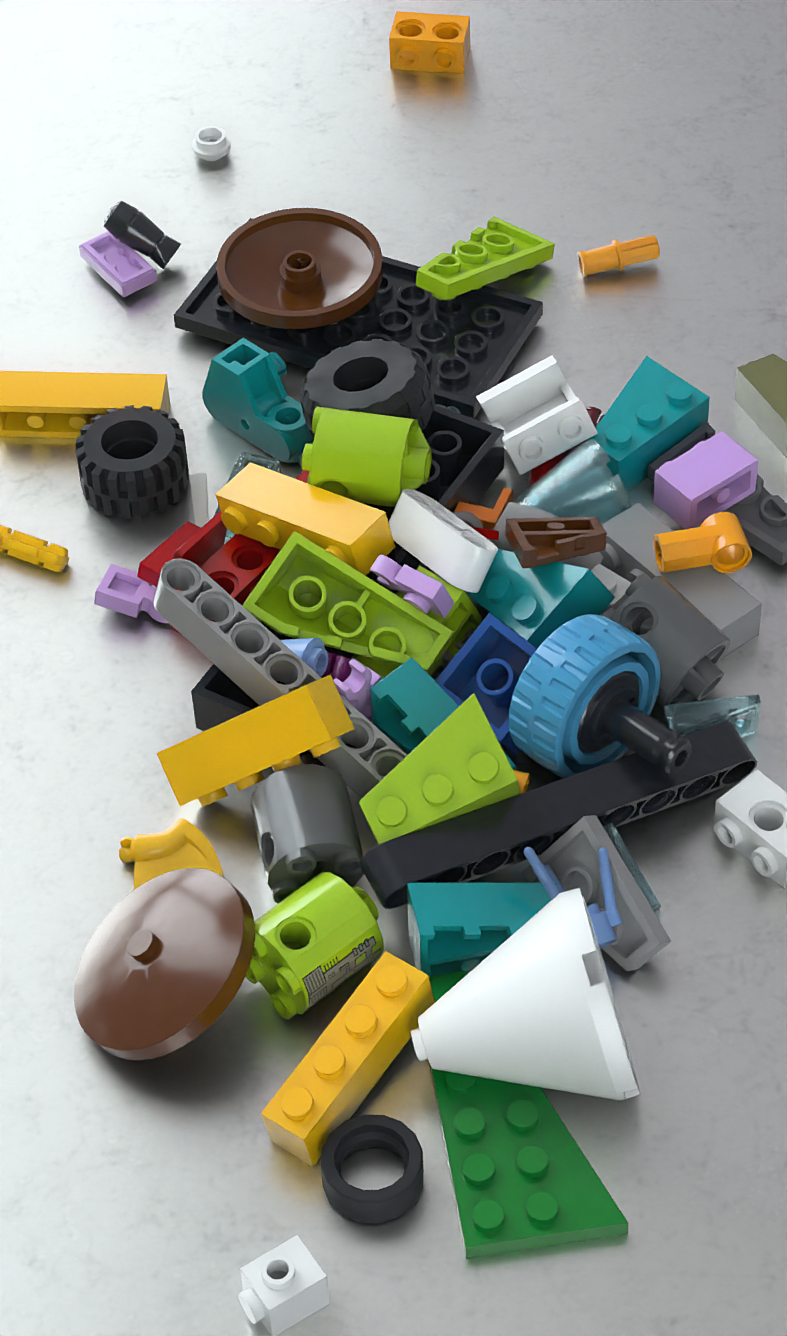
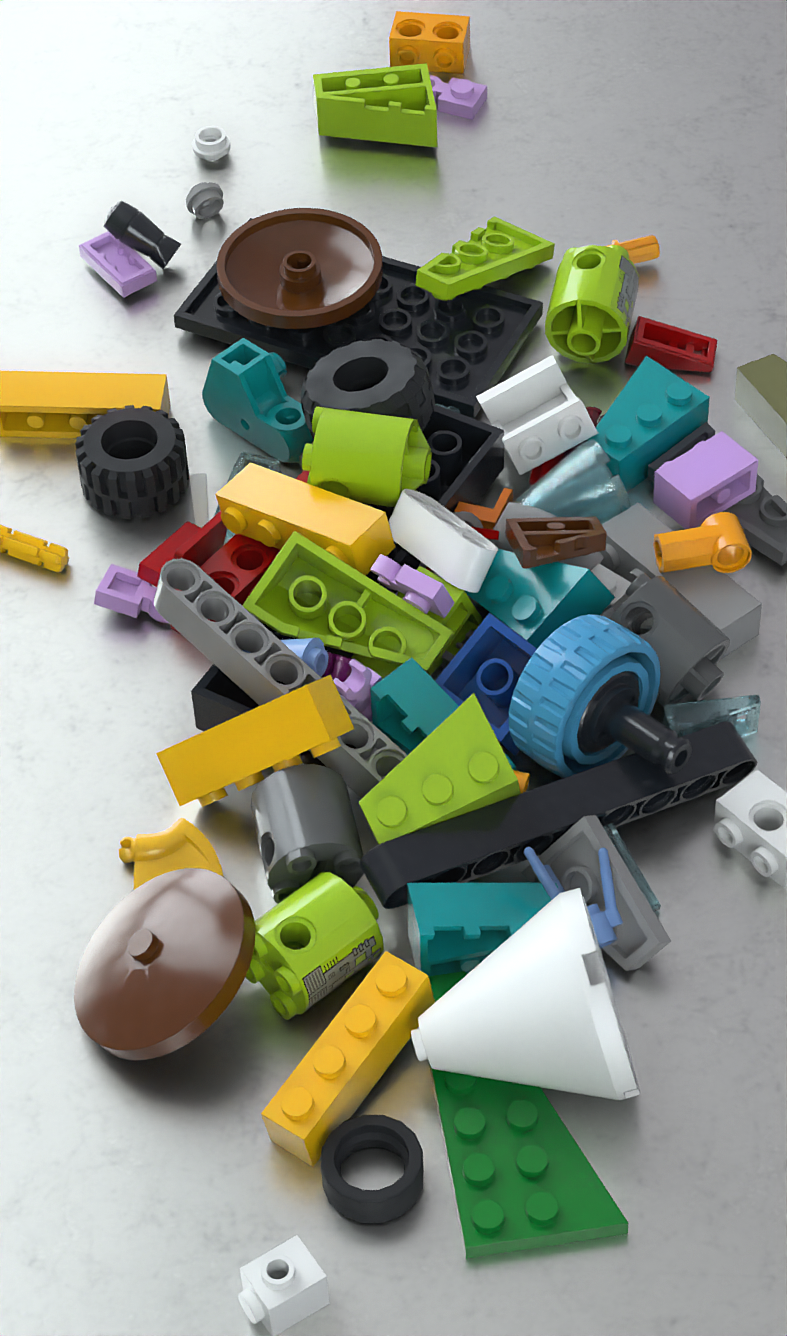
(204, 200): none -> light grey plate
(377, 105): none -> lime wedge
(458, 96): none -> lavender plate
(592, 303): none -> lime cylinder
(670, 346): none -> red slope

